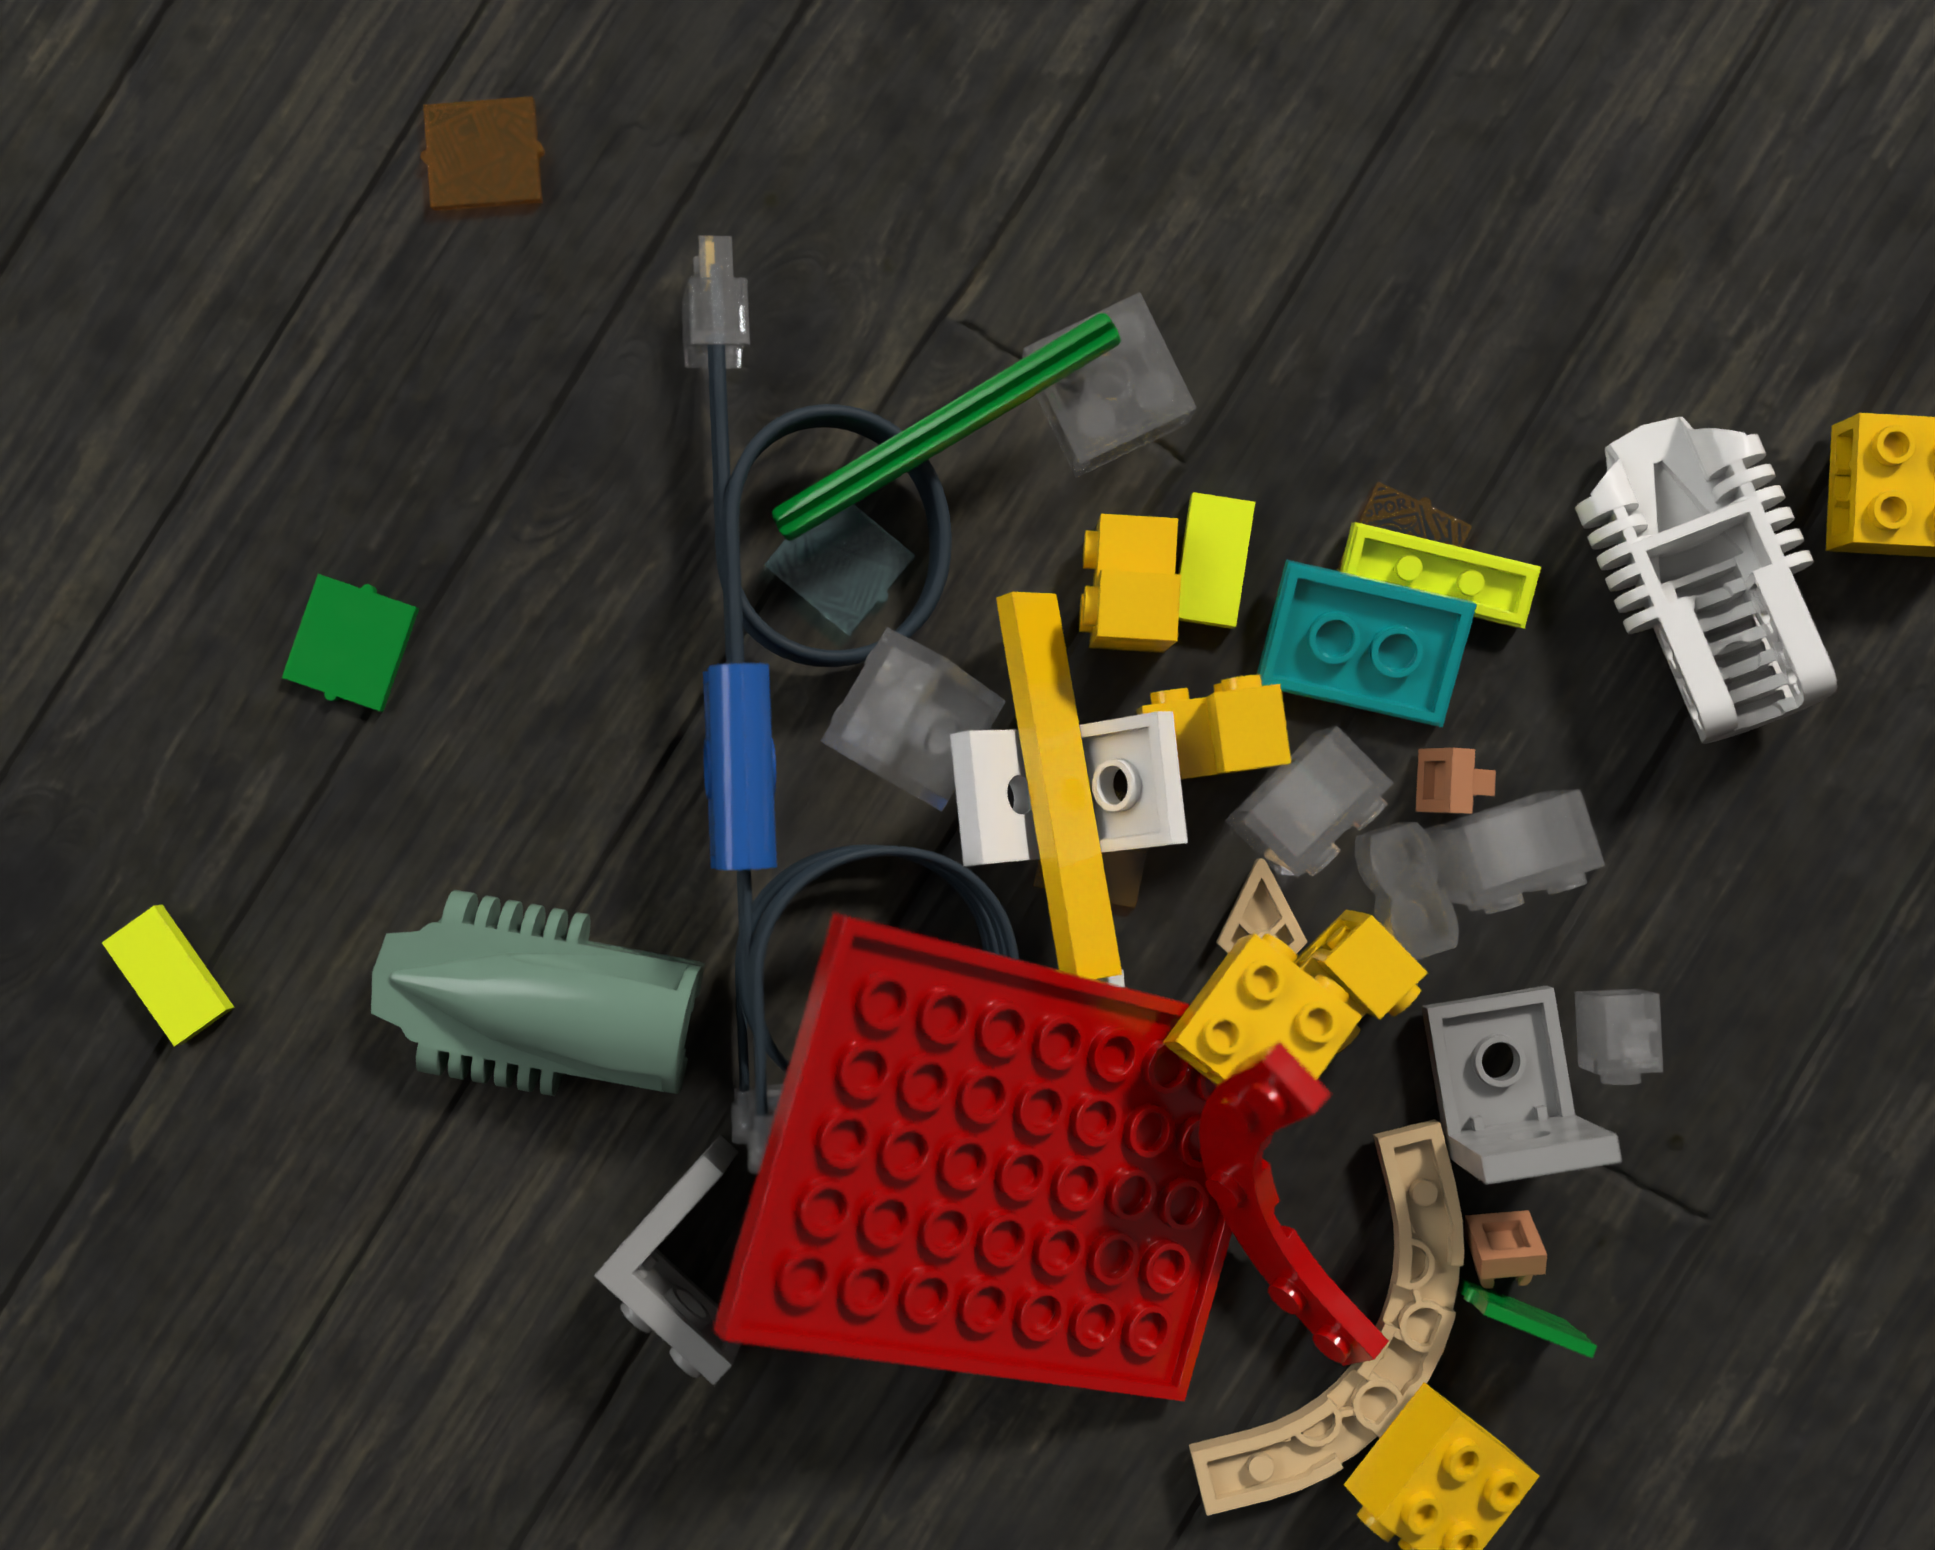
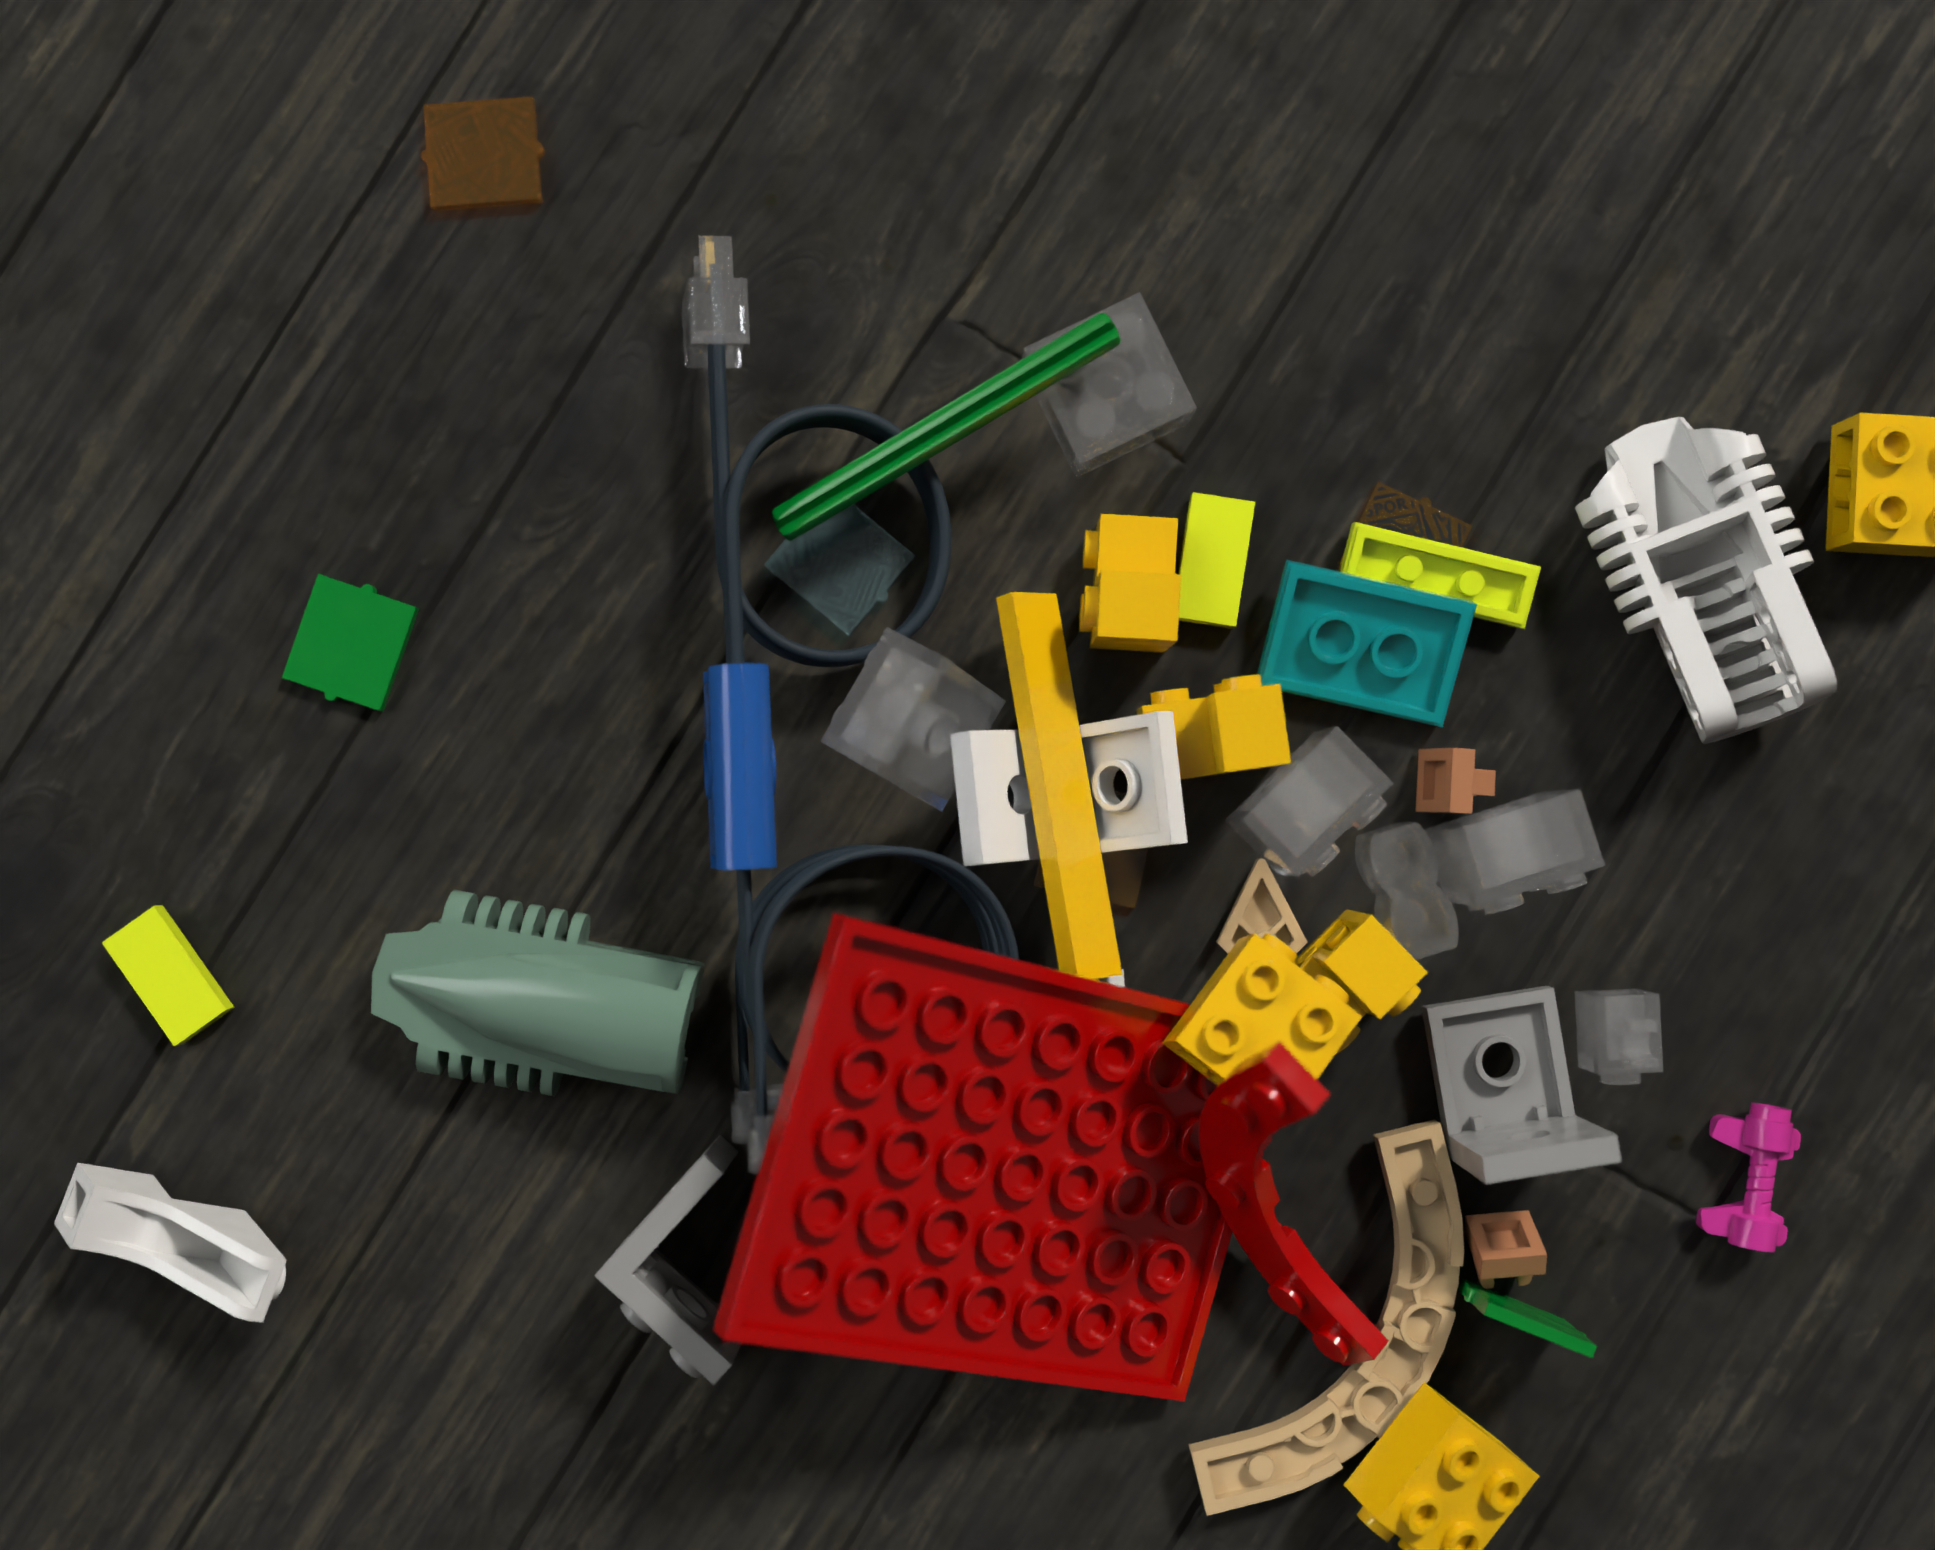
(197, 1245): none -> white arch
(1767, 1138): none -> dark pink piece

